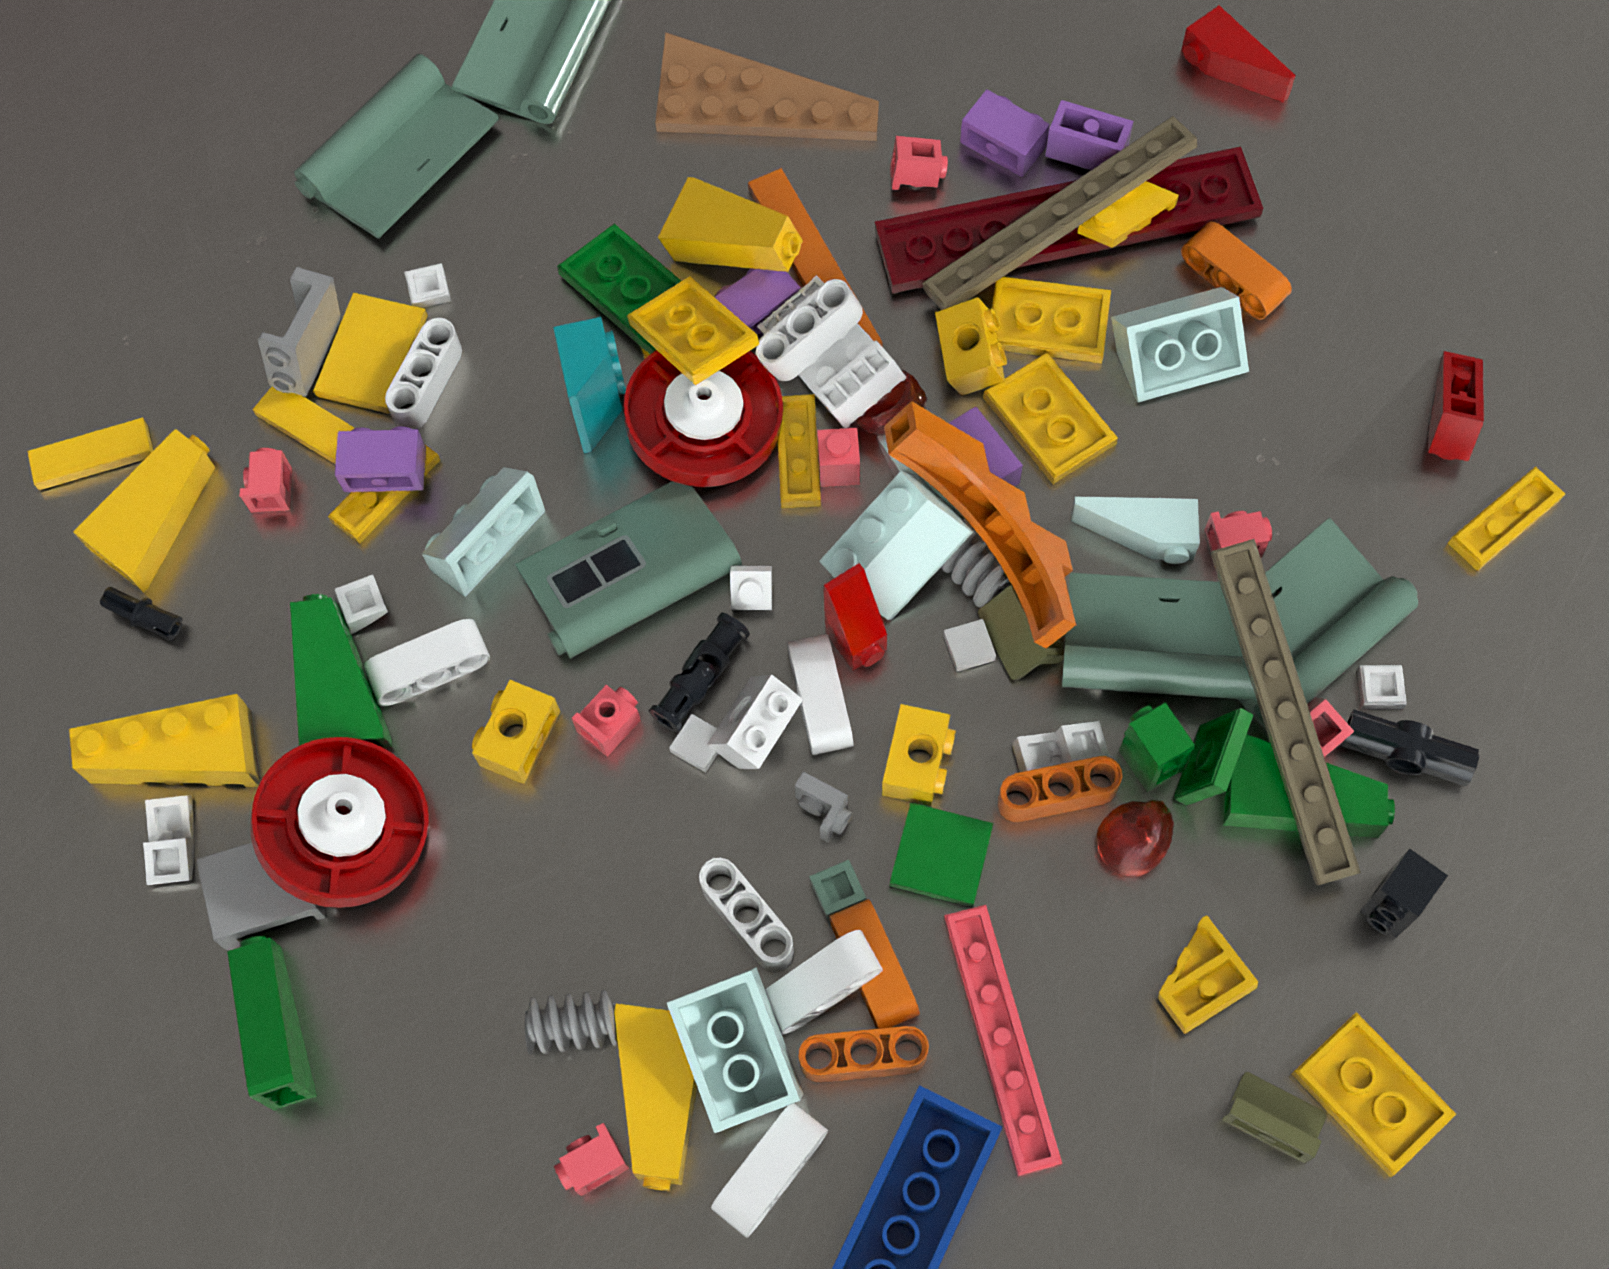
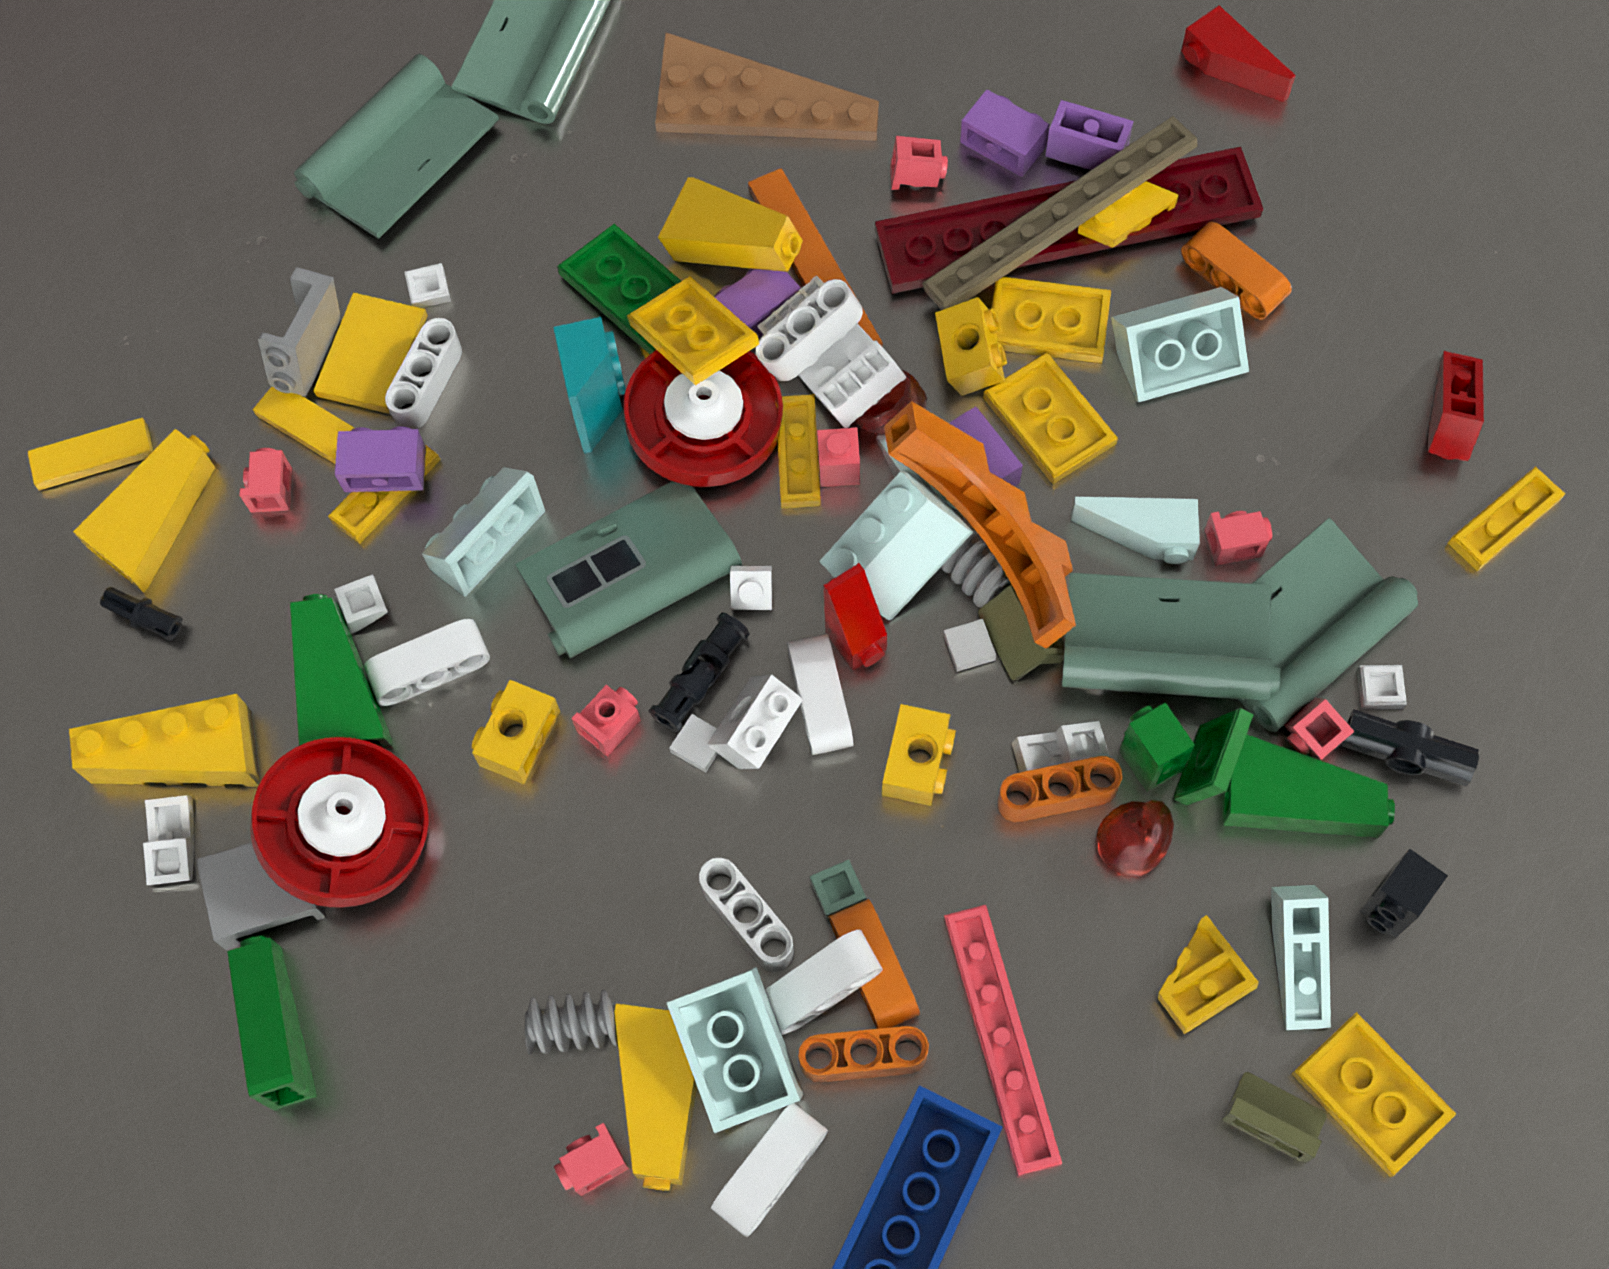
(822, 798): light grey bracket -> none
(941, 855): green tile -> none
(1285, 712): dark tan tile -> none
(1302, 955): none -> light aqua slope

